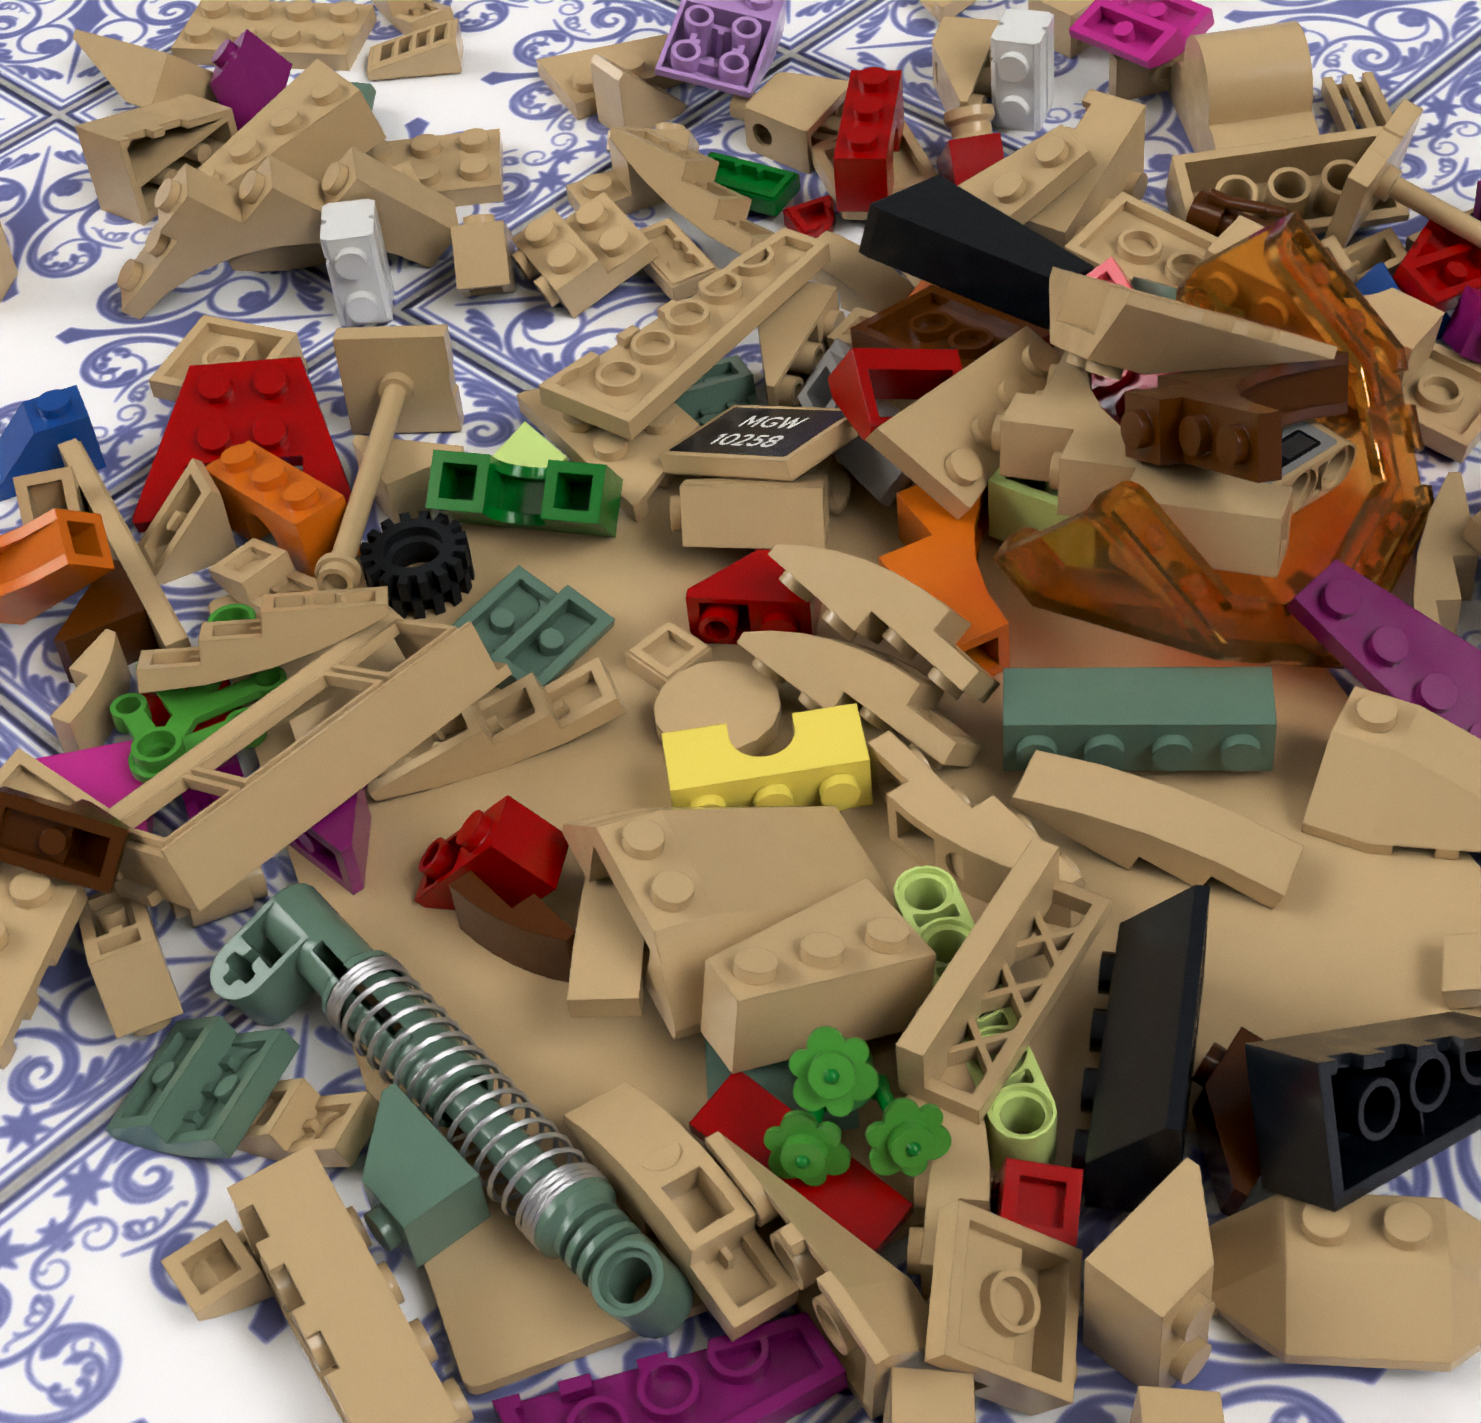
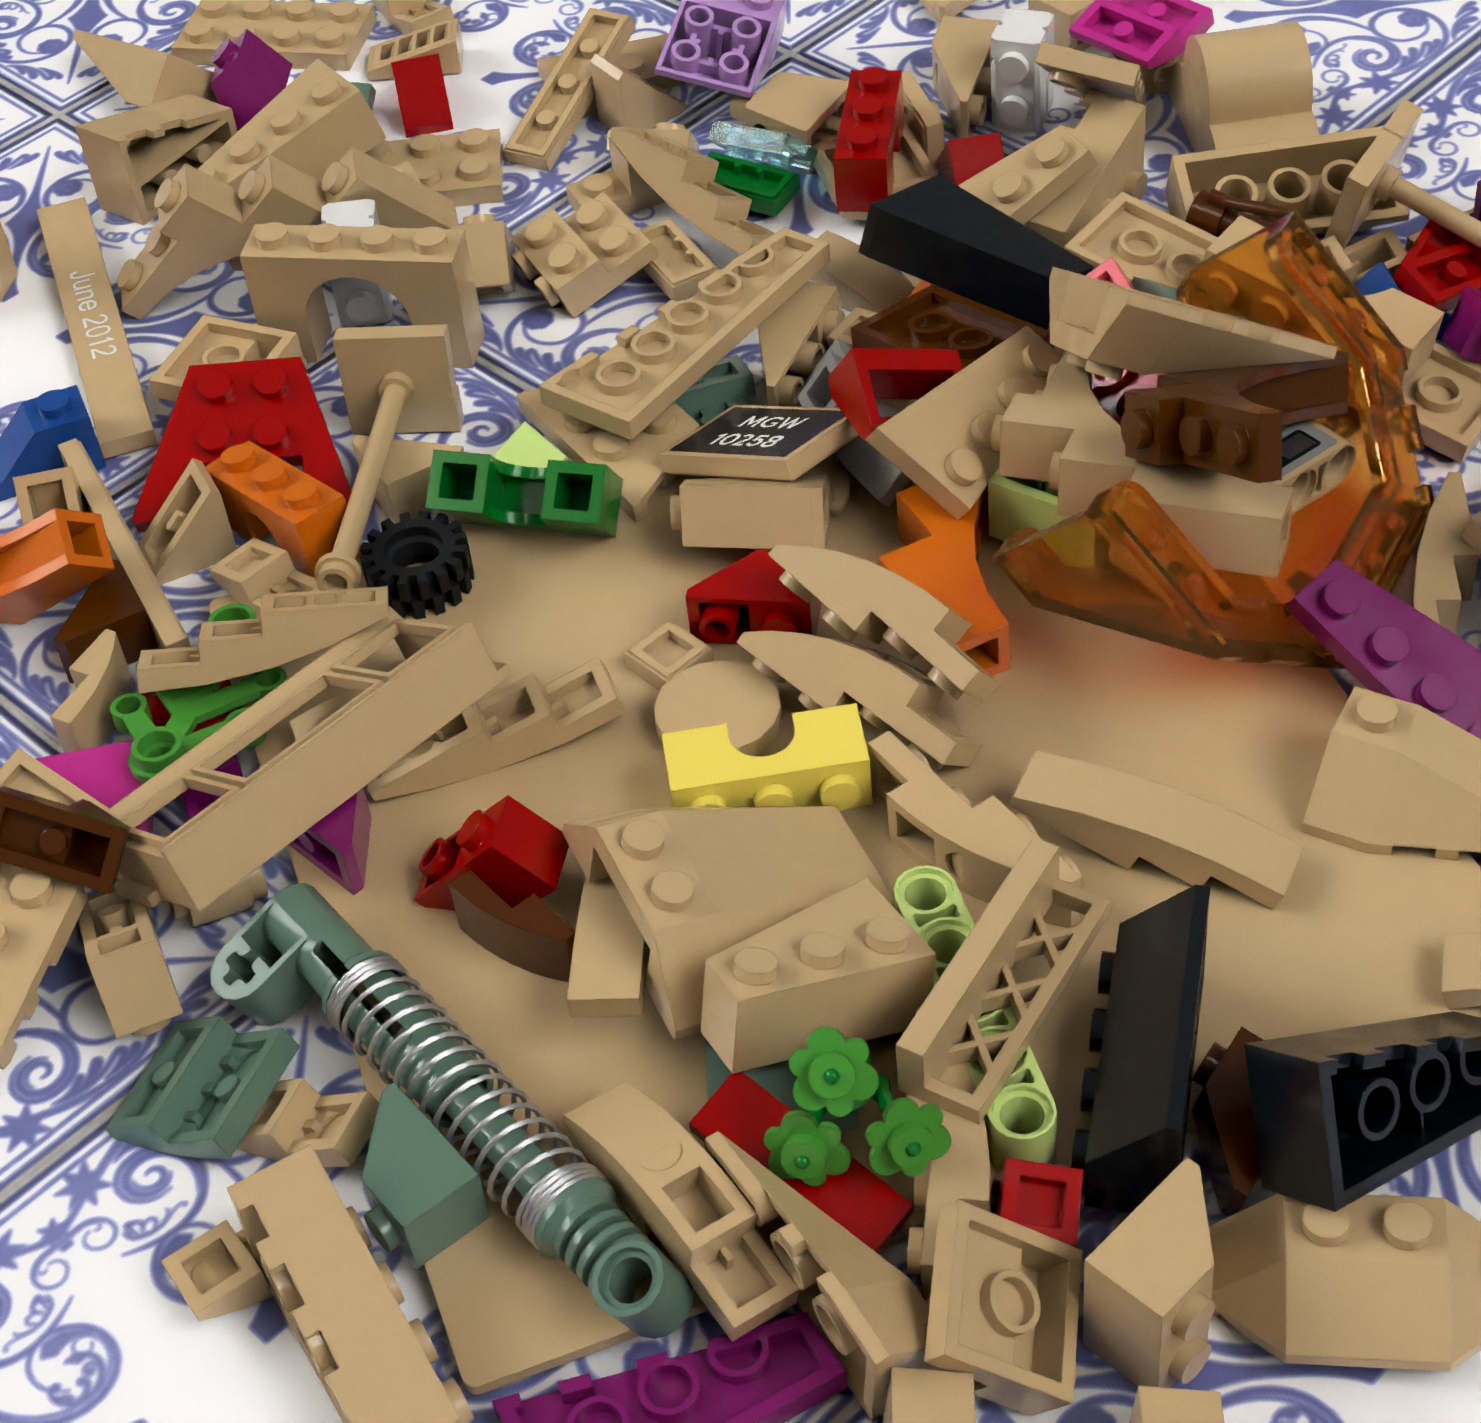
(96, 329): none -> tan tile
(419, 266): none -> tan arch
(422, 95): none -> red slope
(535, 626): sand green slope -> none
(567, 90): none -> tan tile
(768, 146): none -> clear light blue plate
(811, 216): red tile -> none
(923, 118): none -> tan plate
(970, 120): tan wheel -> none
(1084, 71): none -> tan wing
(1142, 717): sand green brick -> none
(1355, 92): tan tile -> none

